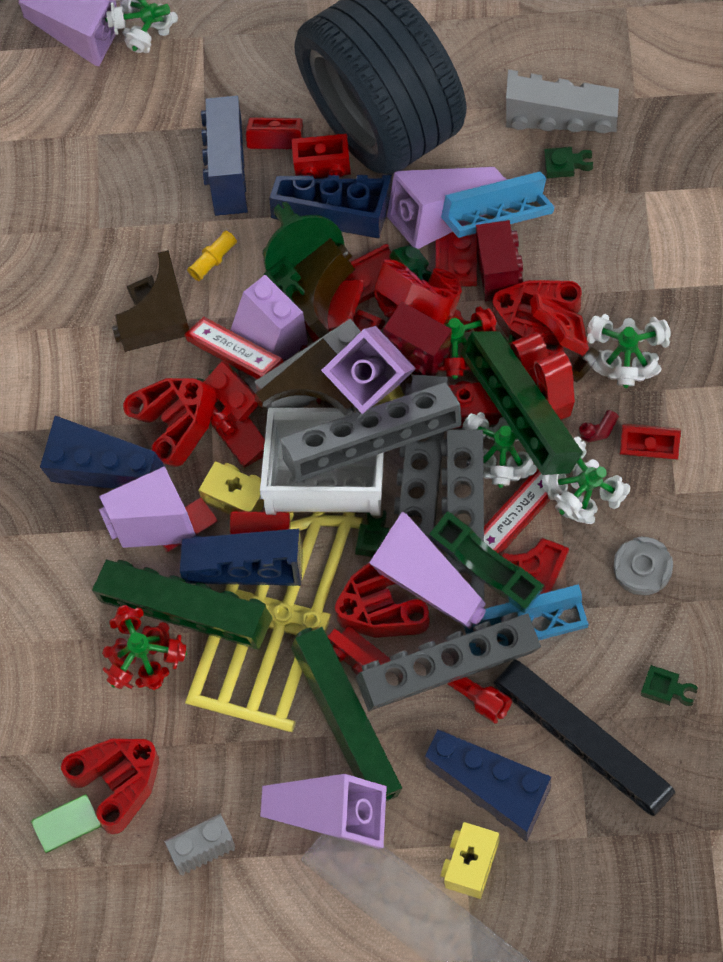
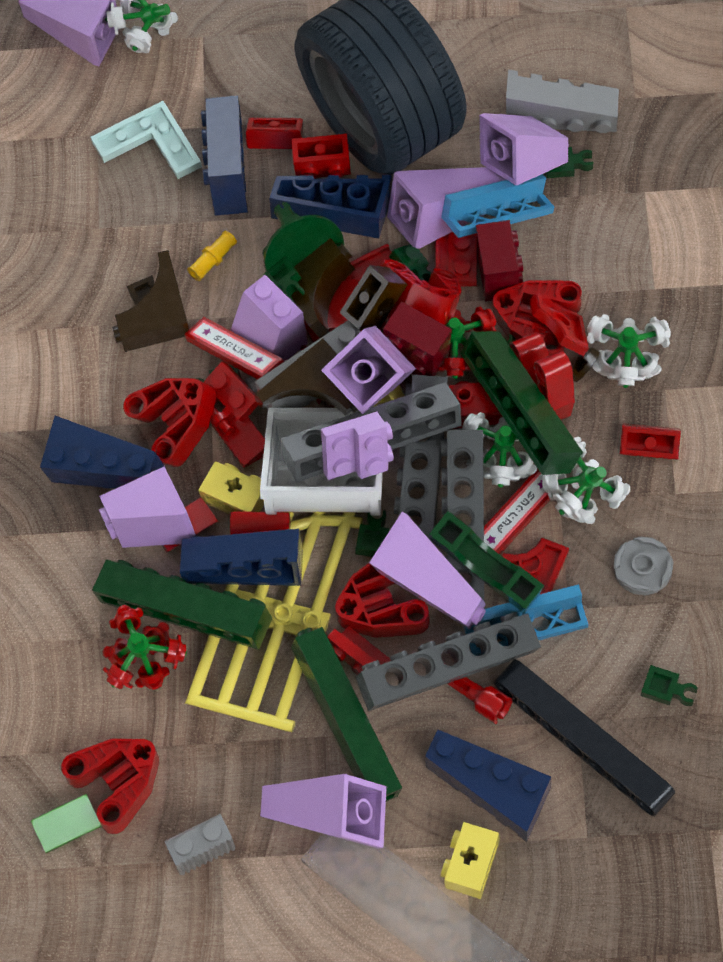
(149, 124): none -> light aqua plate
(357, 447): none -> lavender plate
(373, 297): none -> dark brown brick
(520, 146): none -> lavender slope
(600, 431): dark red arm -> none

